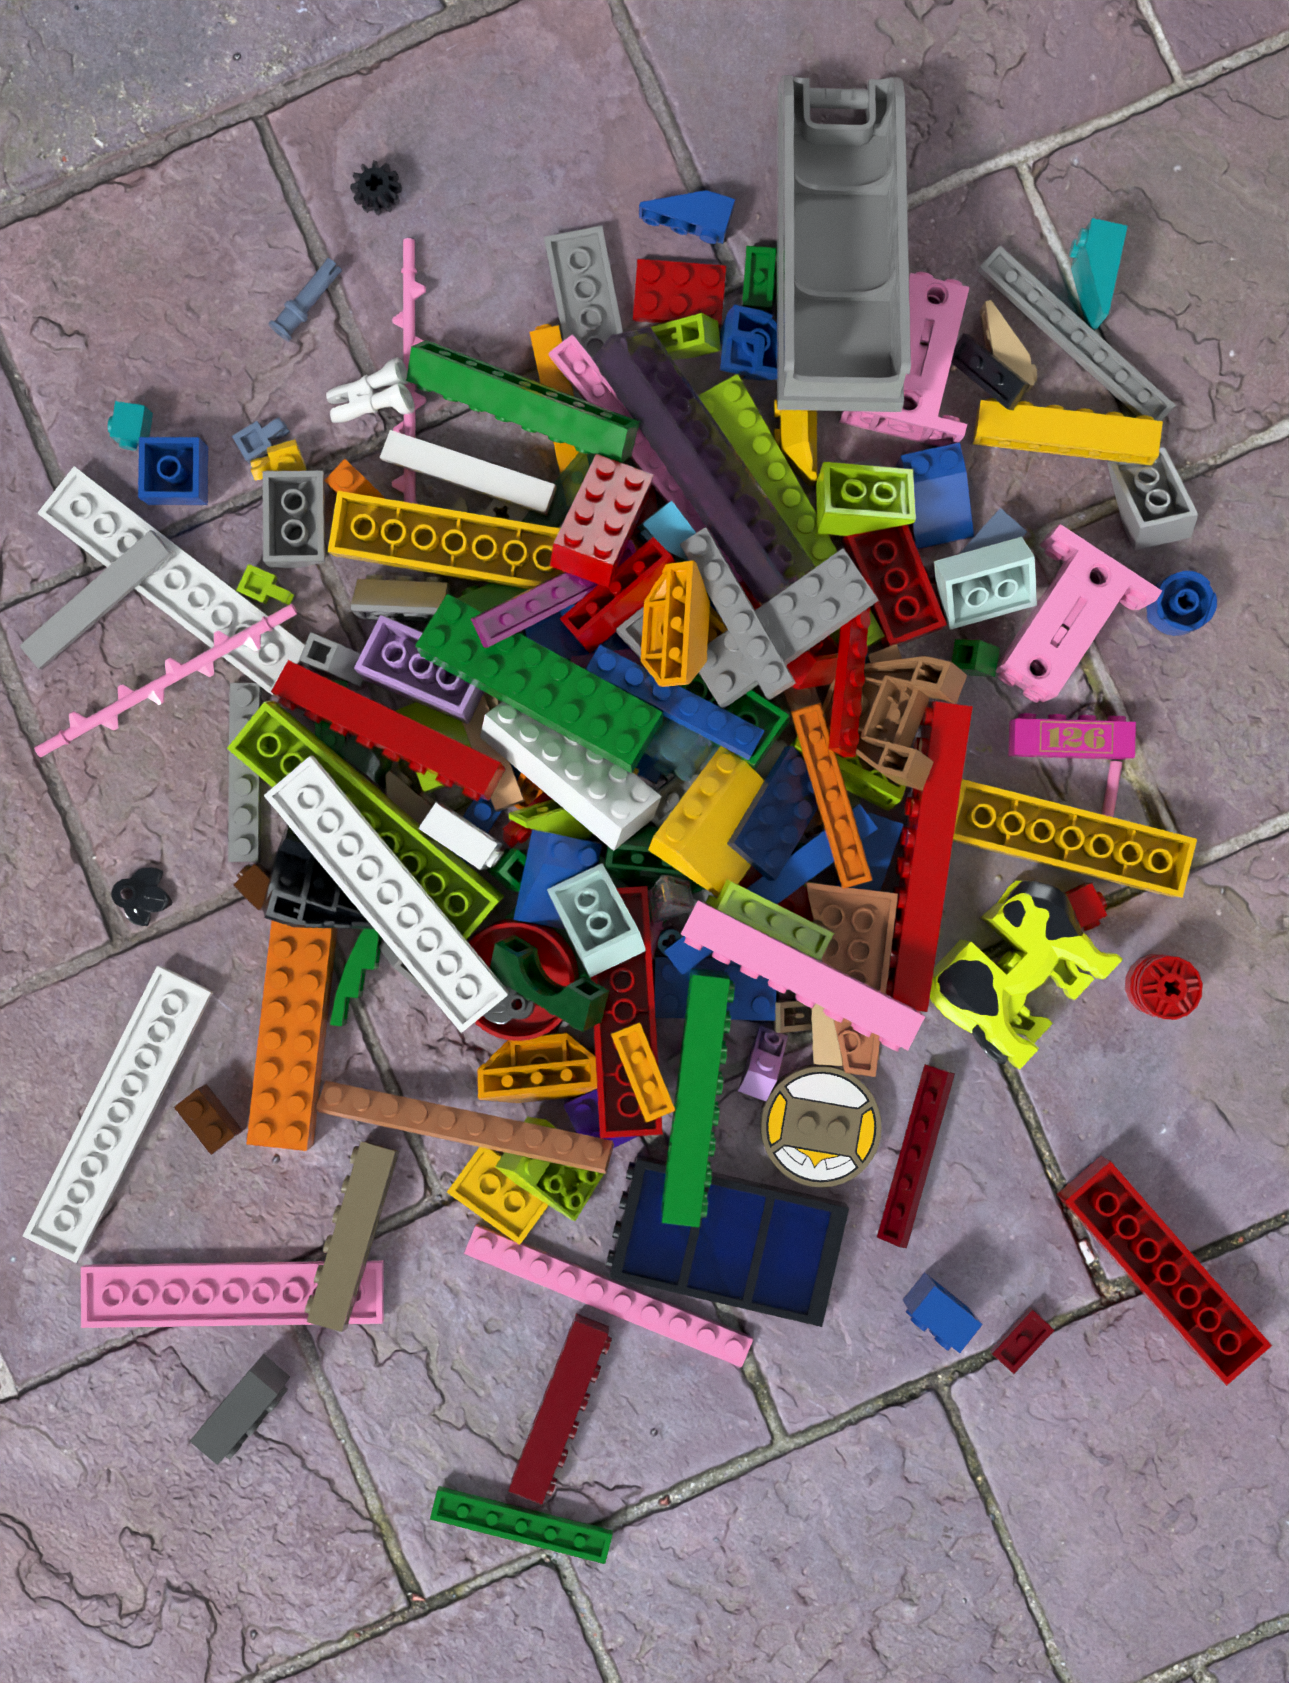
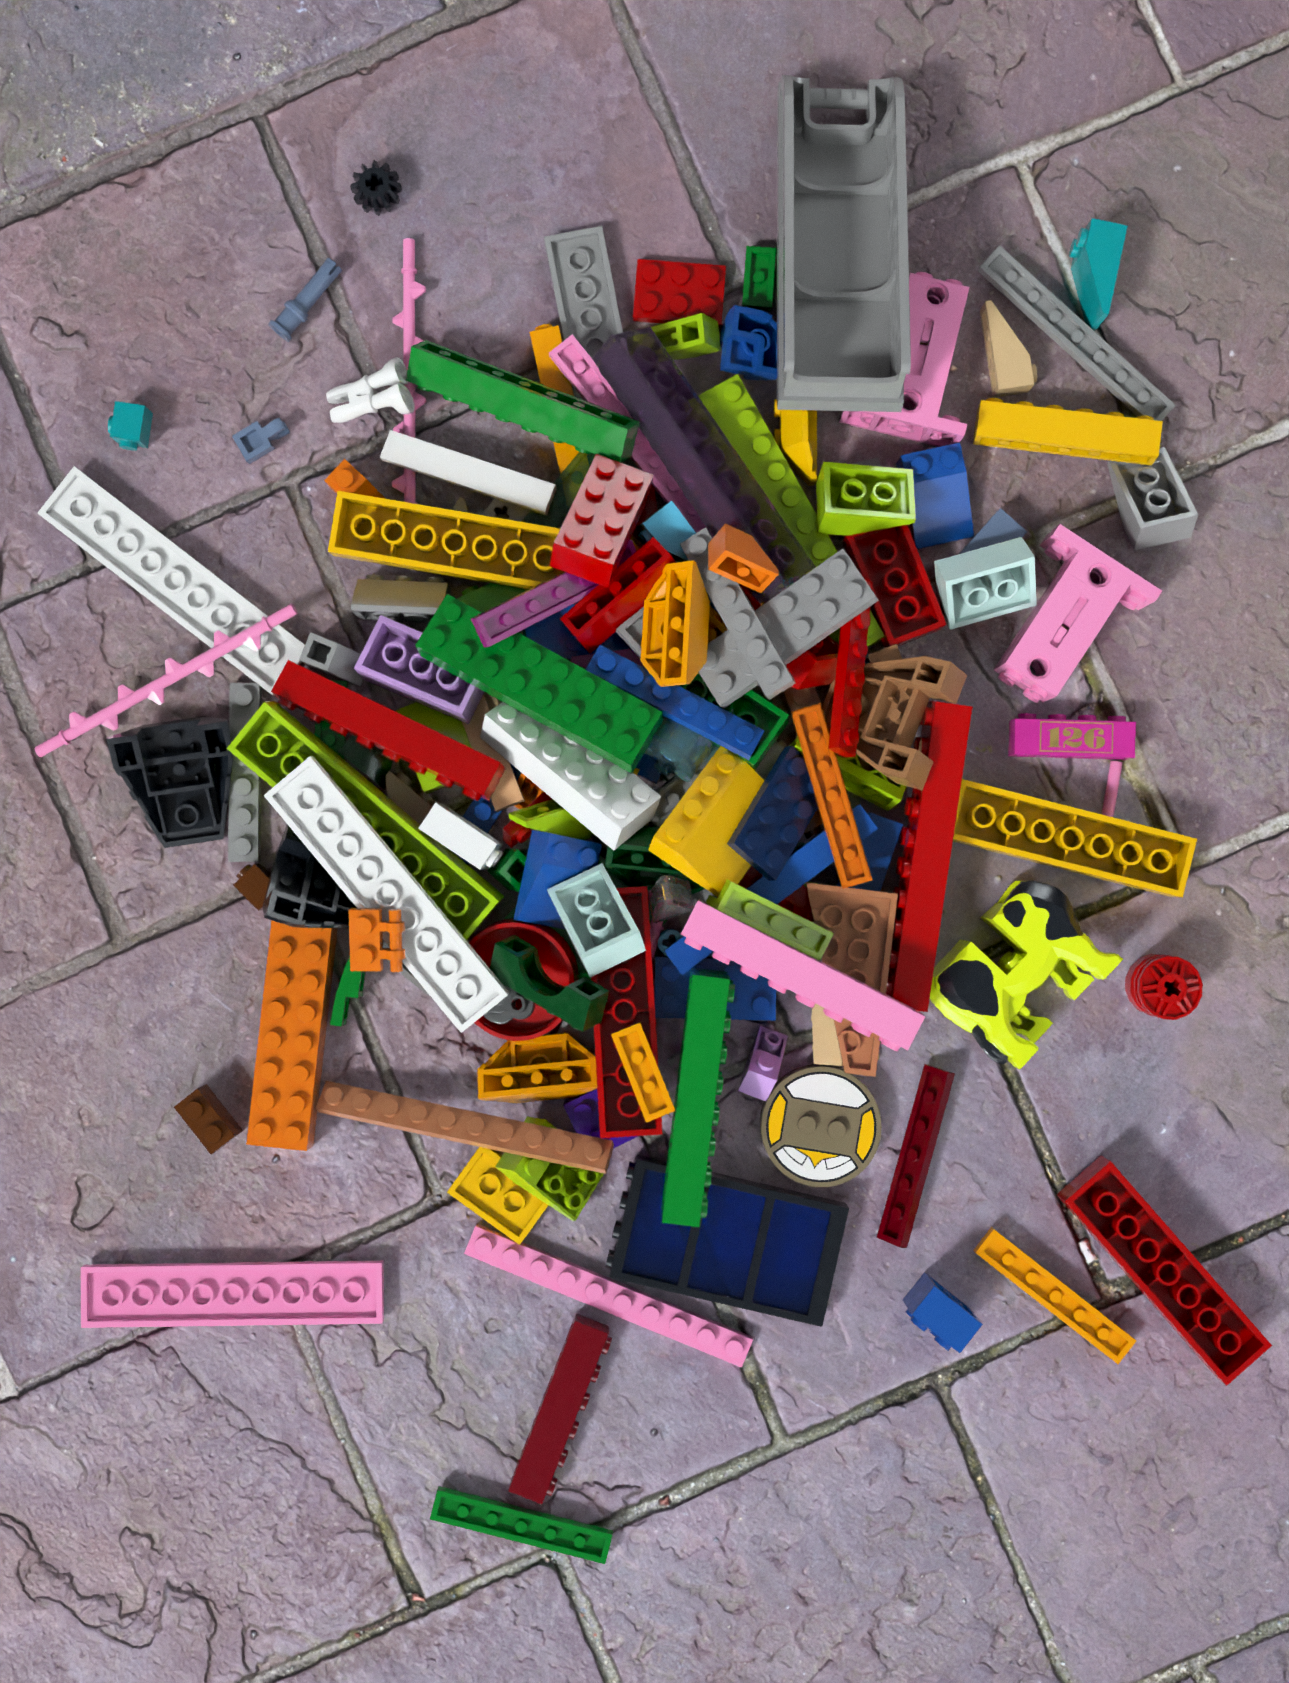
(96, 599): light grey tile -> none
(118, 1114): white plate -> none
(146, 895): black plate -> none
(173, 471): blue brick -> none
(178, 776): none -> black wedge
(242, 1411): dark grey brick -> none
(261, 585): lime plate -> none
(280, 458): yellow plate -> none
(293, 518): light grey slope -> none
(352, 1237): dark tan brick -> none
(367, 939): none -> orange plate
(695, 213): blue slope -> none
(740, 559): none -> orange slope
(791, 1016): dark tan slope -> none
(975, 657): green brick -> none
(989, 372): black tile -> none
(1021, 1340): dark red plate -> none
(1054, 1295): none -> light orange plate
(1087, 905): red brick -> none
(1195, 595): blue brick -> none

